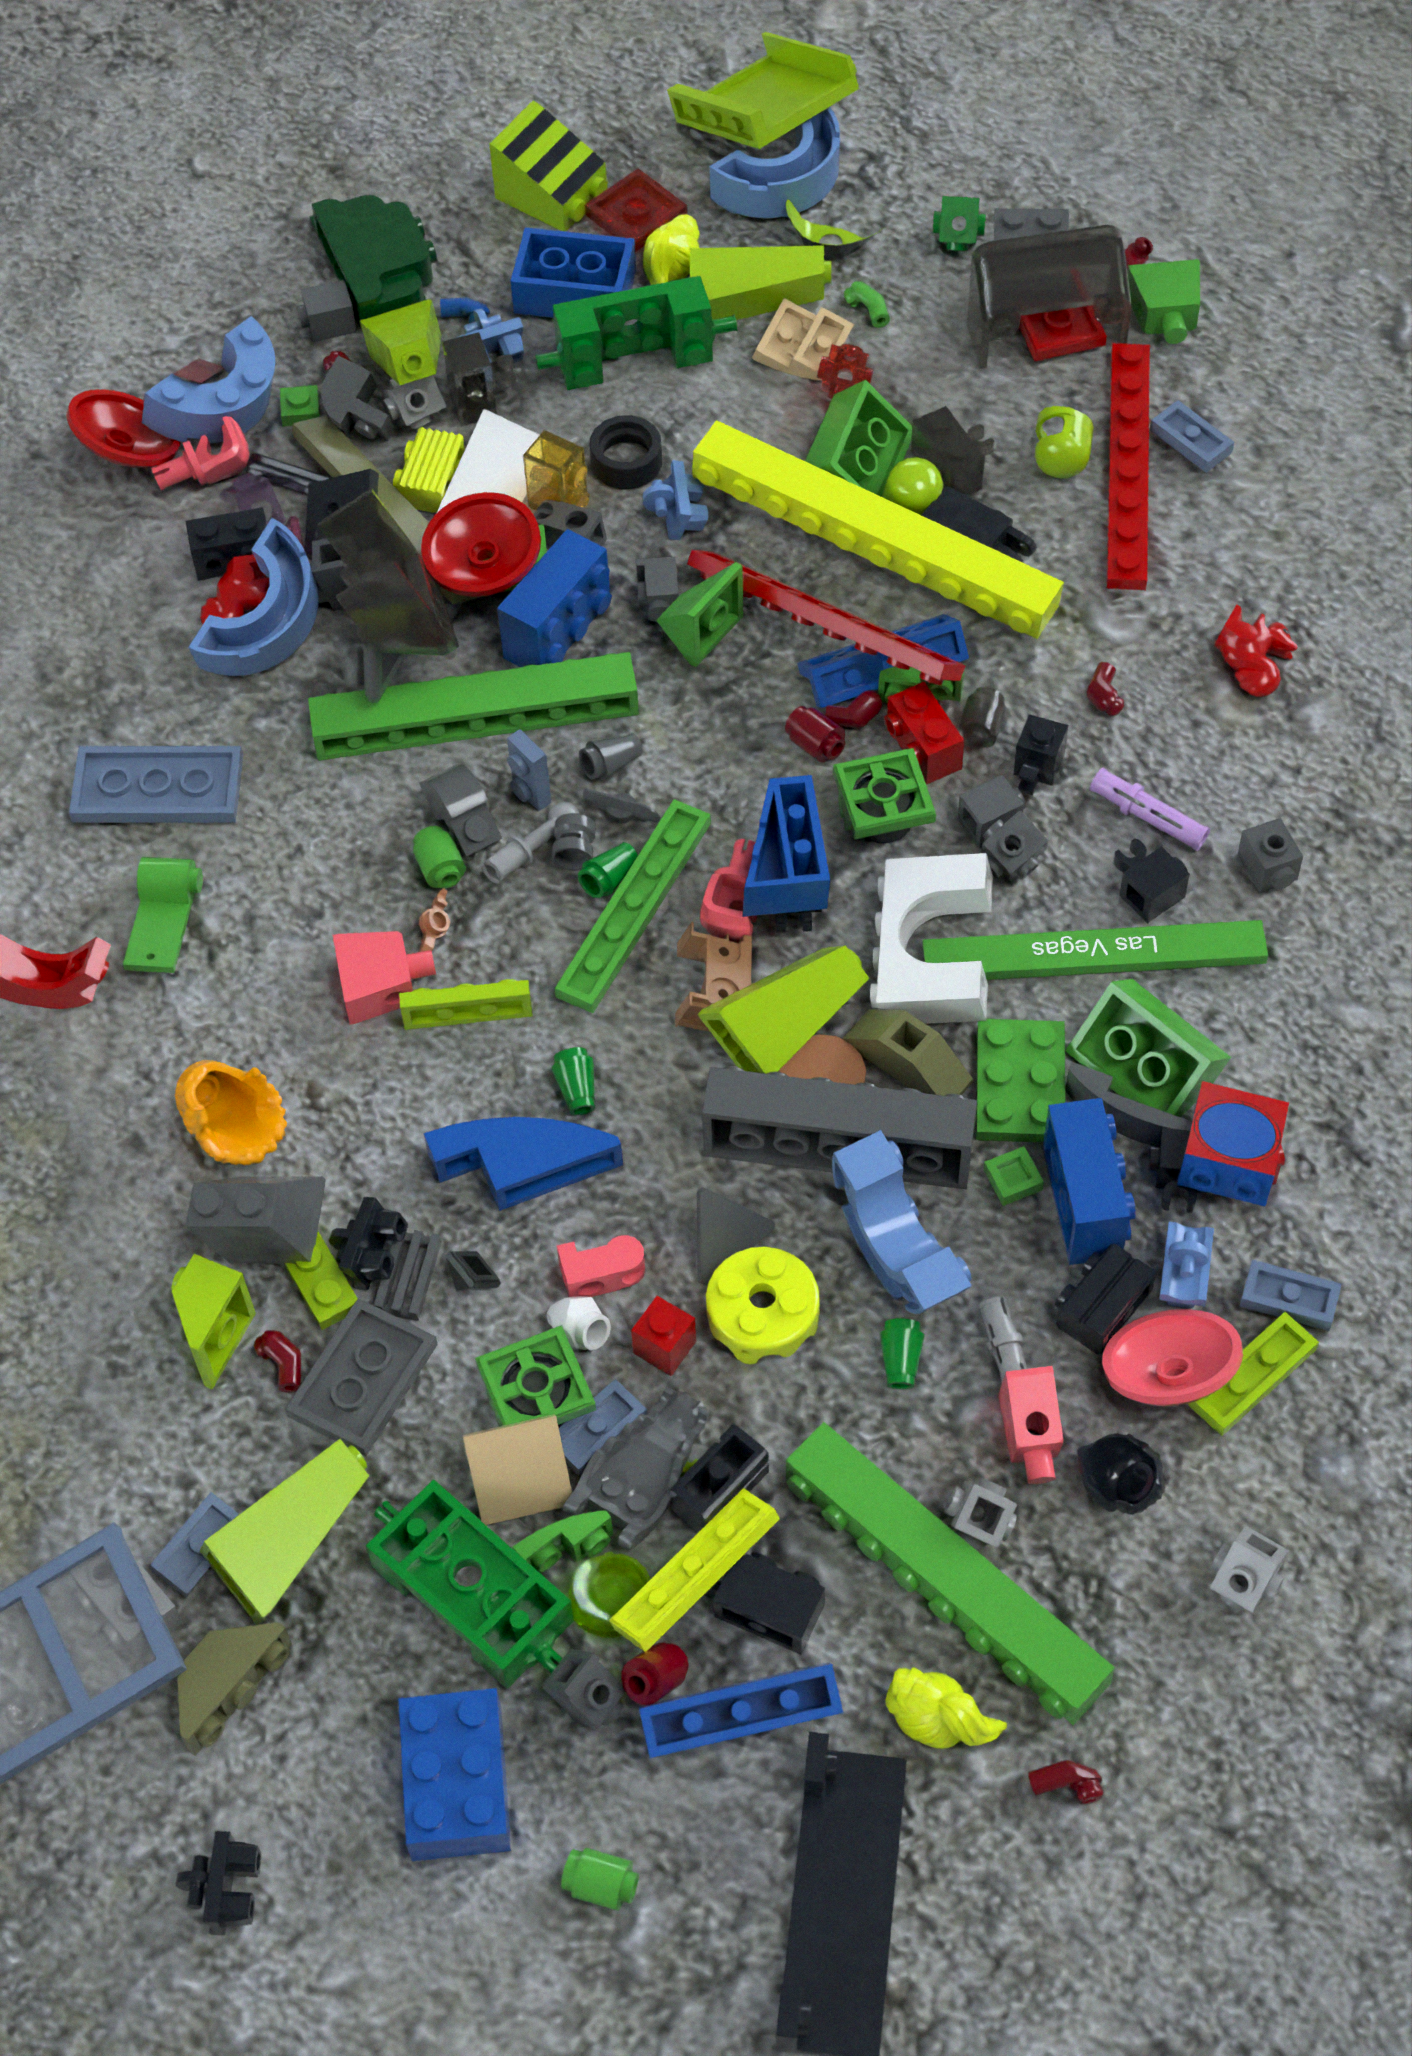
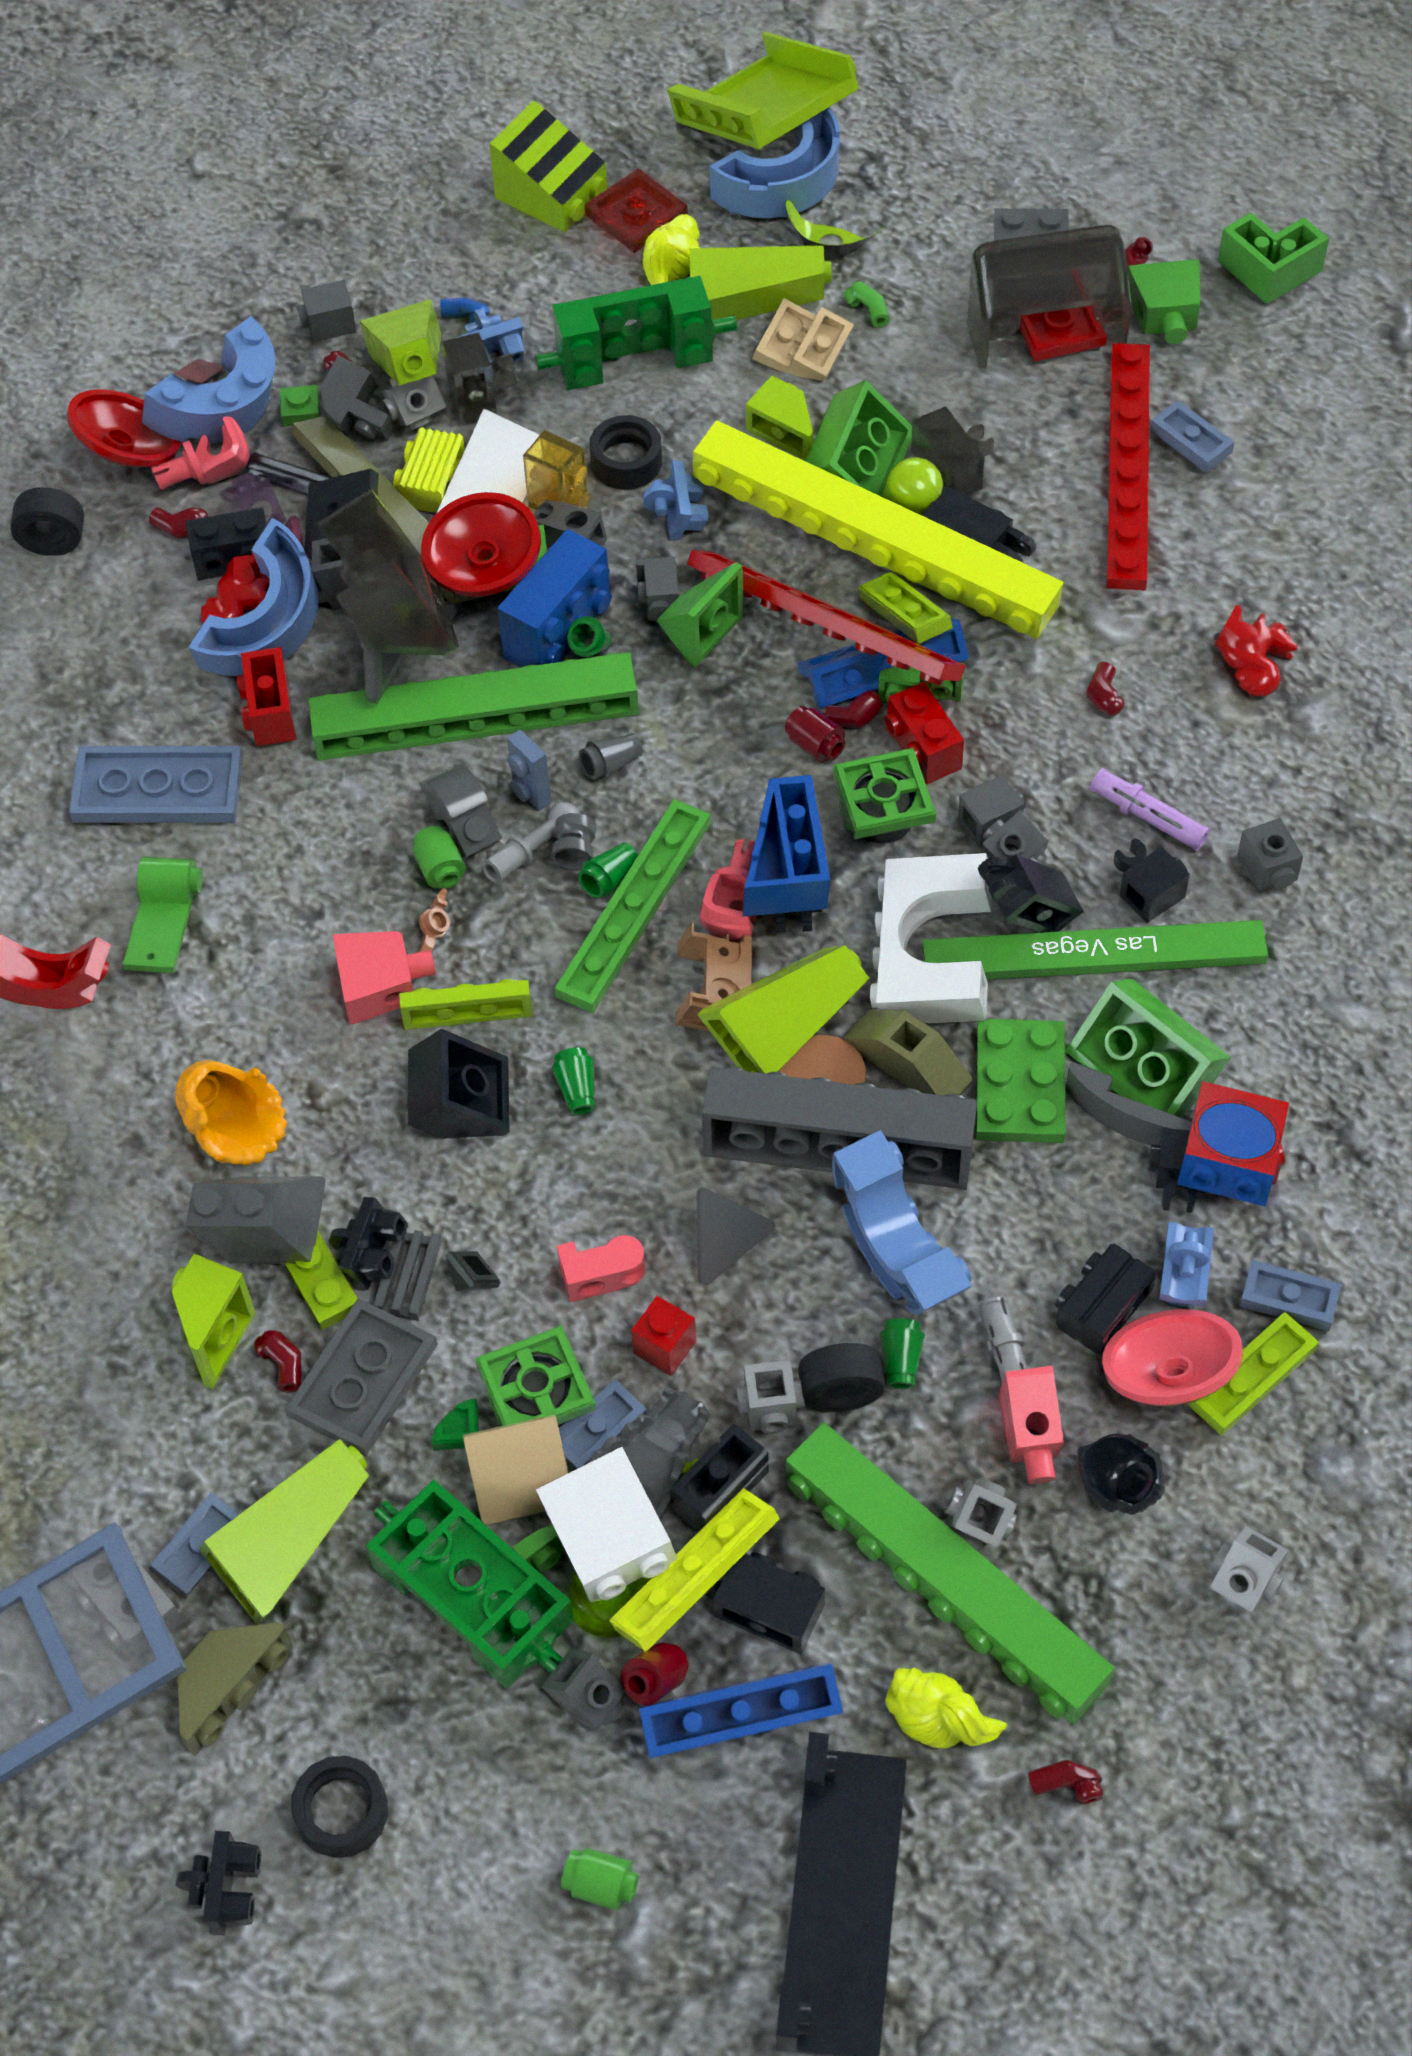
(47, 521): none -> black tyre
(175, 524): none -> dark red arm
(267, 696): none -> red brick
(323, 1773): none -> black tyre
(375, 251): dark green brick -> none
(454, 1775): blue brick -> none
(457, 1088): none -> black slope
(458, 1422): none -> green tile
(522, 1154): blue slope -> none
(568, 267): blue brick -> none
(581, 637): none -> green cone
(581, 1321): white rock -> none
(607, 1525): none -> white panel
(621, 806): dark grey piece -> none
(762, 1331): neon yellow plate -> none
(770, 1396): none -> light grey brick
(781, 417): none -> lime slope
(841, 1377): none -> black tyre
(843, 359): clear red brick -> none
(905, 607): none -> lime tile
(954, 207): green brick -> none
(982, 718): clear smoke brick -> none
(1013, 1176): bright green plate -> none
(1030, 893): none -> black hinge
(1039, 752): black brick -> none
(1069, 451): lime helmet -> none
(1087, 1178): blue brick -> none
(1270, 260): none -> bright green brick

